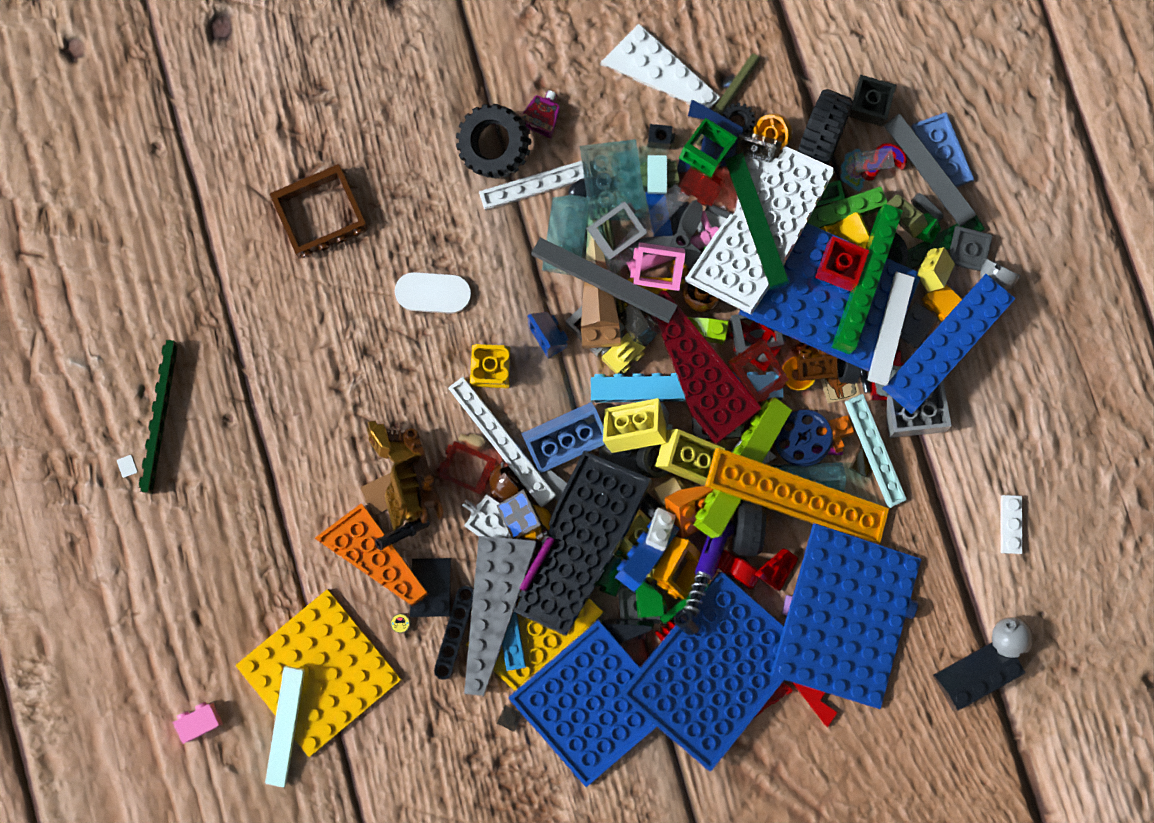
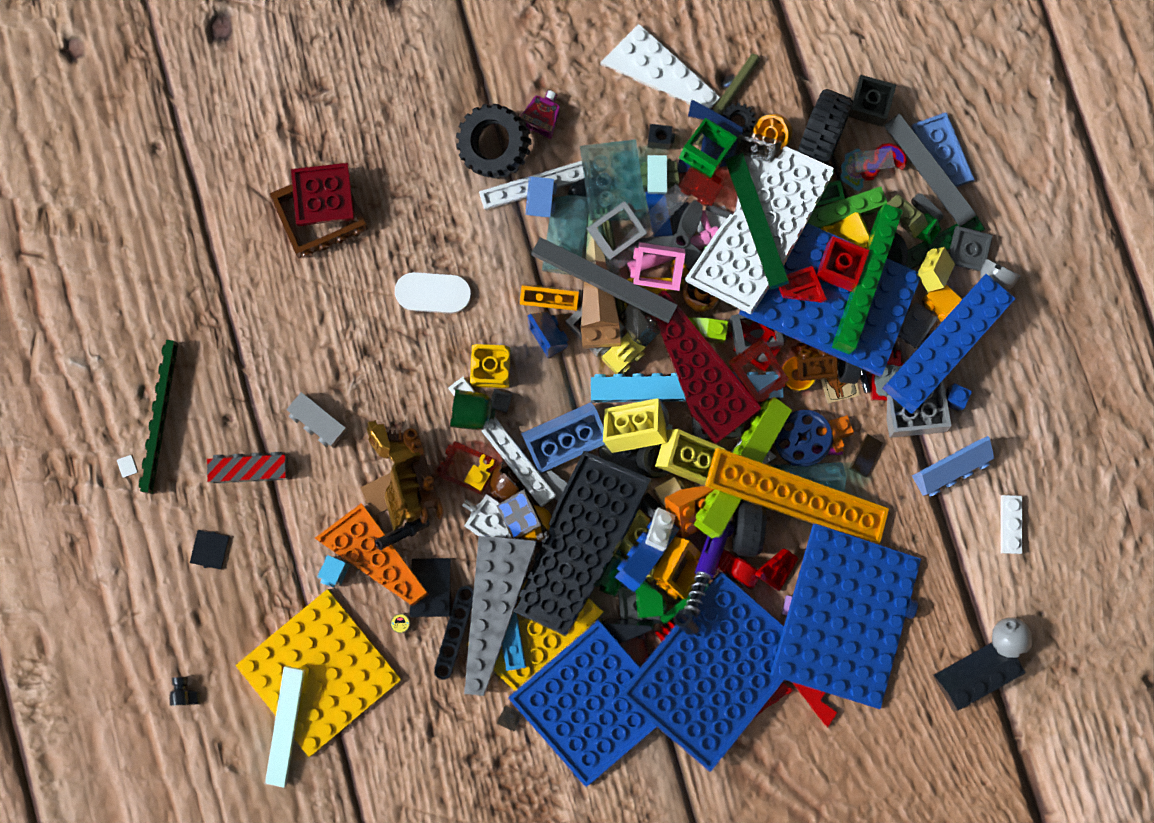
(181, 695): none -> black piece
(198, 722): bright pink brick -> none
(209, 549): none -> black piece
(247, 468): none -> brick
(316, 420): none -> light grey brick
(322, 194): none -> dark red plate
(333, 571): none -> medium azure brick
(471, 410): none -> dark green cylinder
(473, 441): tan cylinder -> none
(477, 475): none -> yellow plate
(501, 400): none -> dark grey tile
(536, 564): magenta bar -> none
(540, 197): none -> medium blue brick
(549, 297): none -> light orange brick
(803, 286): none -> red wing
(875, 450): light aqua tile -> none
(890, 329): white tile -> none
(954, 466): none -> medium blue slope
(957, 397): none -> blue brick

